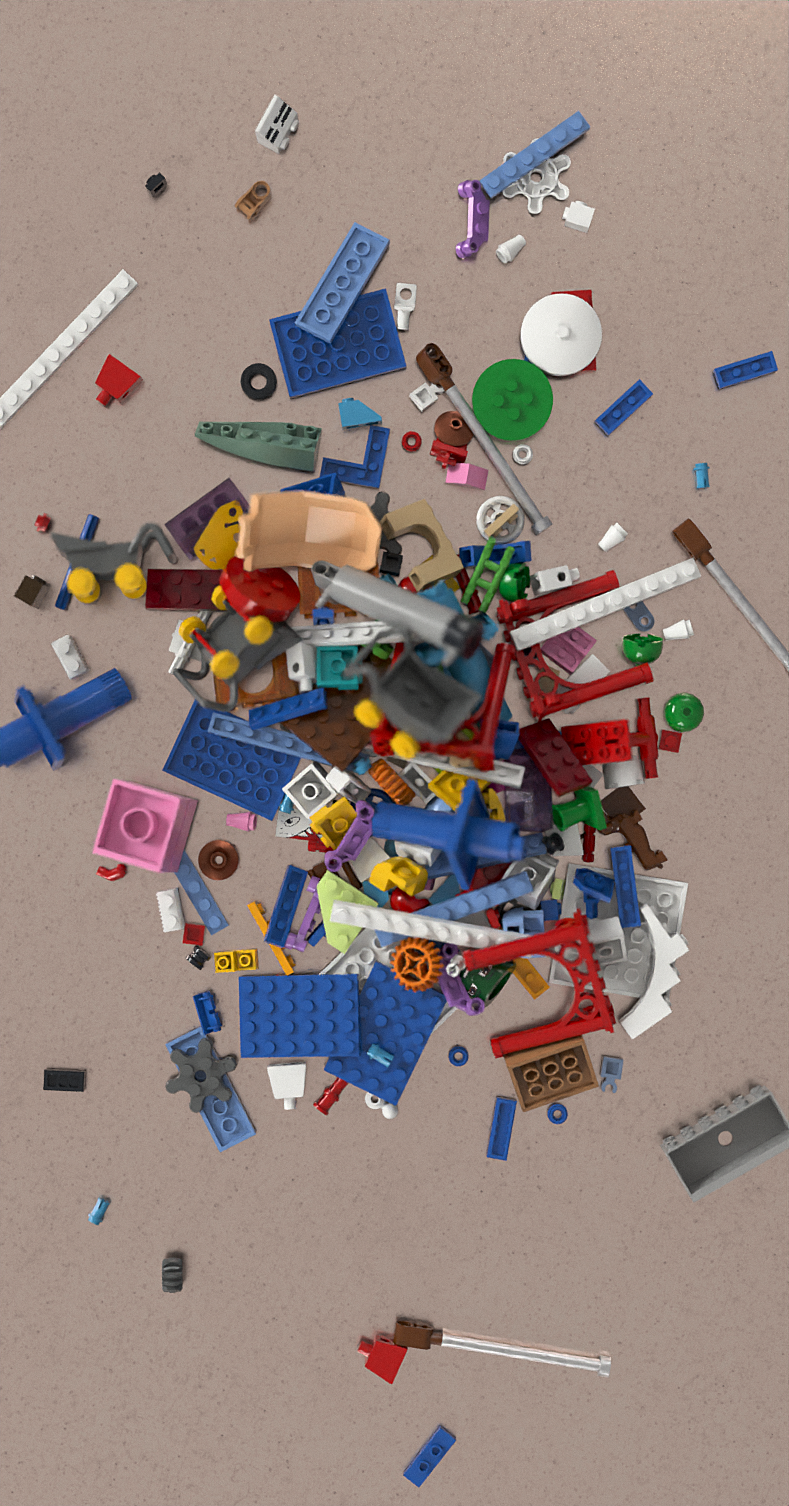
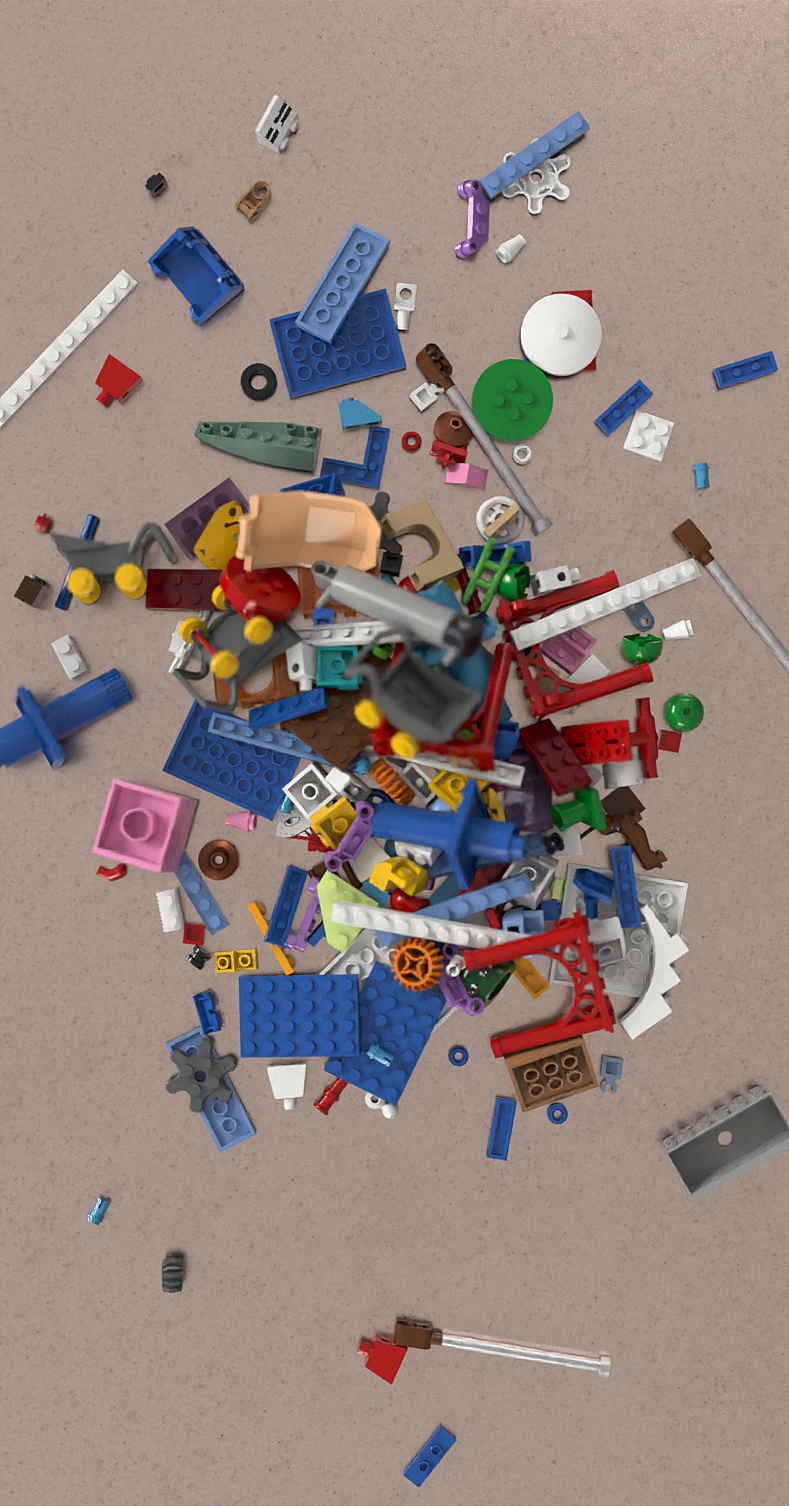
(64, 1080): black plate -> none
(196, 272): none -> blue windscreen
(578, 216): white brick -> none
(589, 844): red axle -> none
(613, 537): white cone -> none
(648, 435): none -> white plate

